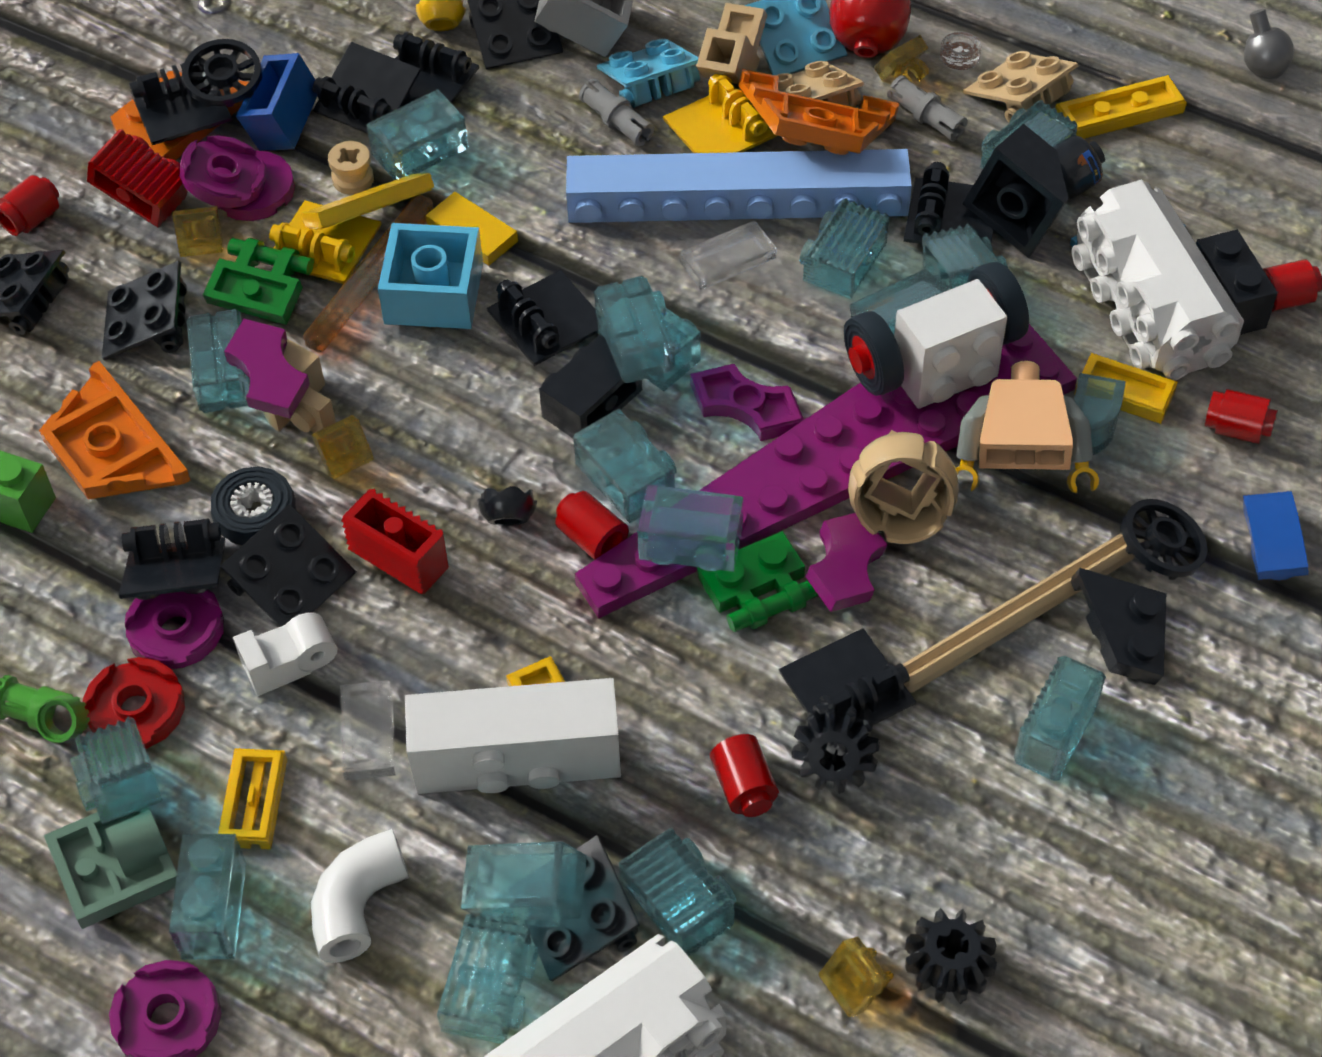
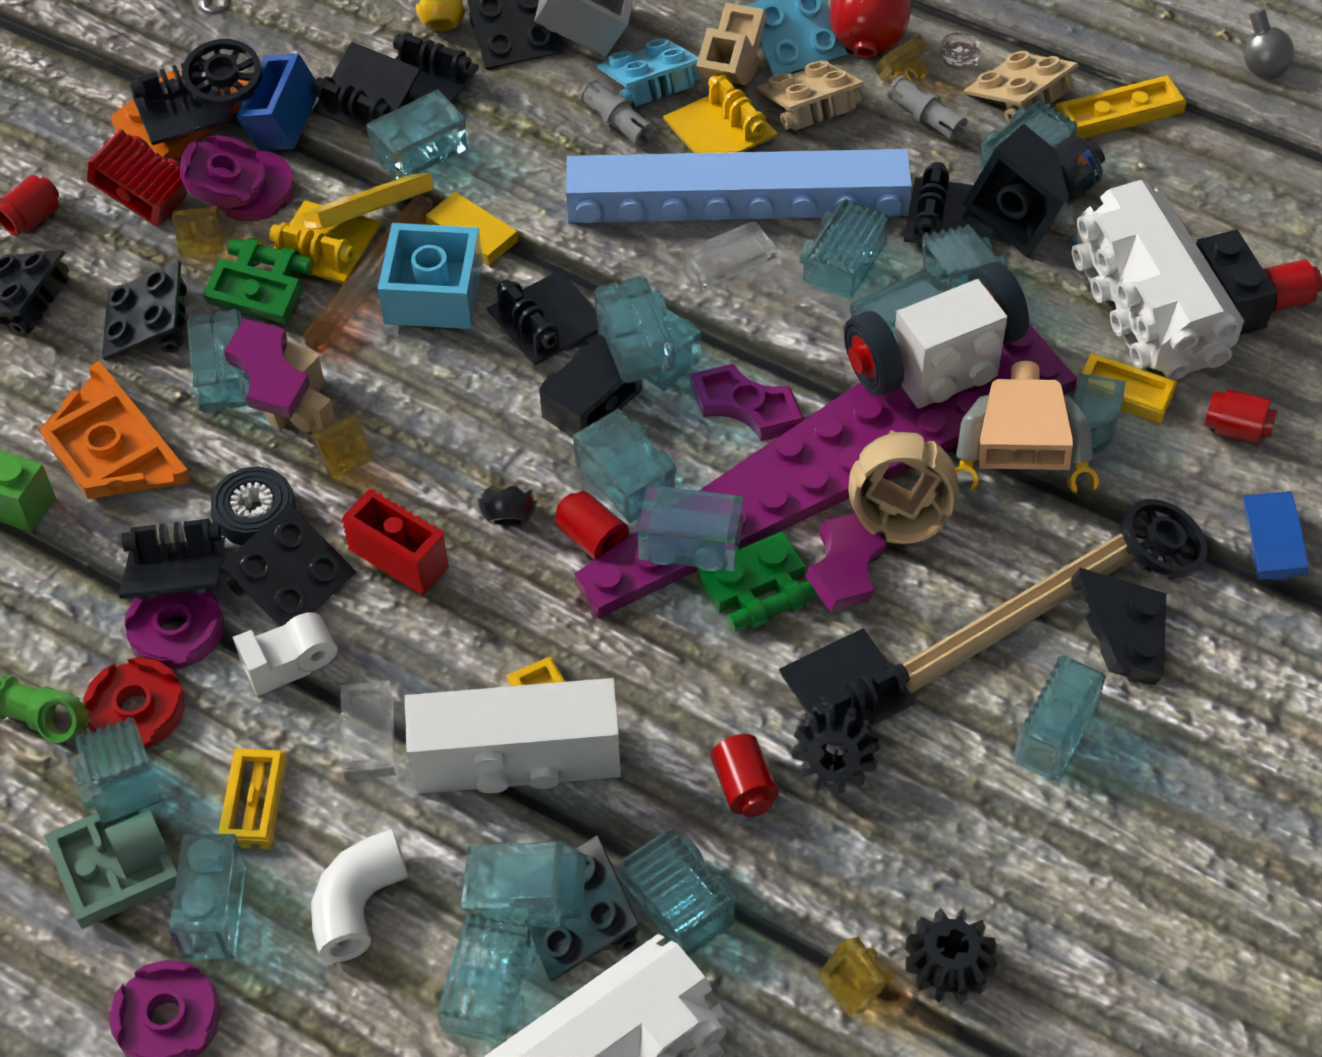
(350, 167): tan wheel -> none
(814, 120): orange wing -> none

